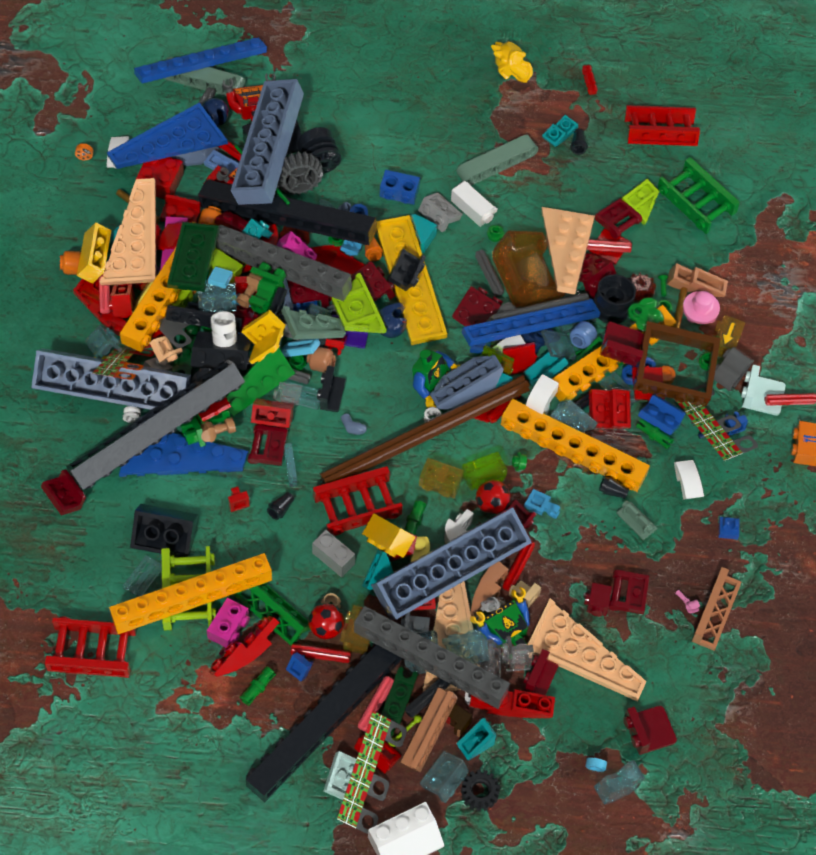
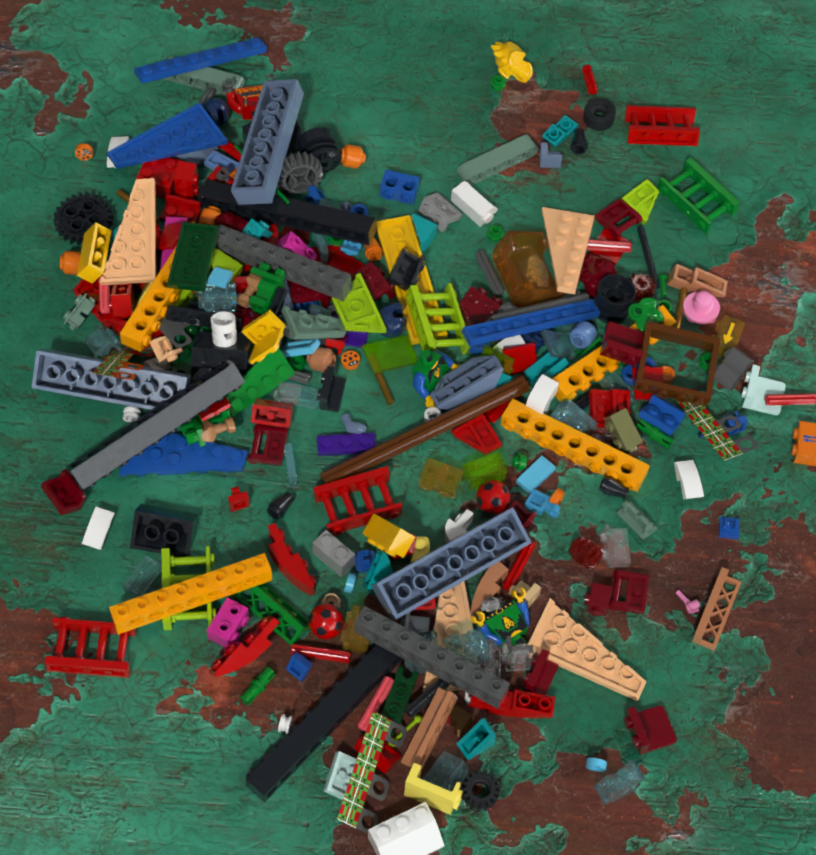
(74, 317): none -> sand green hinge
(75, 215): none -> black gear
(98, 528): none -> white slope
(186, 180): none -> red brick
(285, 724): none -> white bush
(288, 564): none -> red slope
(315, 195): none -> blue tile
(321, 247): none -> clear light blue tile
(344, 444): none -> dark purple plate
(350, 360): none -> orange tile
(350, 583): none -> medium azure tile
(352, 156): none -> orange head
(363, 560): none -> blue tile
(384, 388): none -> pearl gold bar
(390, 354): none -> clear neon green piece
(414, 519): green pin -> none
(424, 328): none -> lime fence
(431, 794): none -> light yellow panel
(478, 435): none -> red wing
(498, 83): none -> green plate
(536, 474): none -> medium azure tile
(549, 159): none -> sand blue panel
(557, 496): none -> orange tile
(585, 552): none -> clear red gear
(603, 106): none -> black tyre
(616, 547): none -> clear bracket
(623, 431): none -> olive brick
(647, 254): none -> black bar

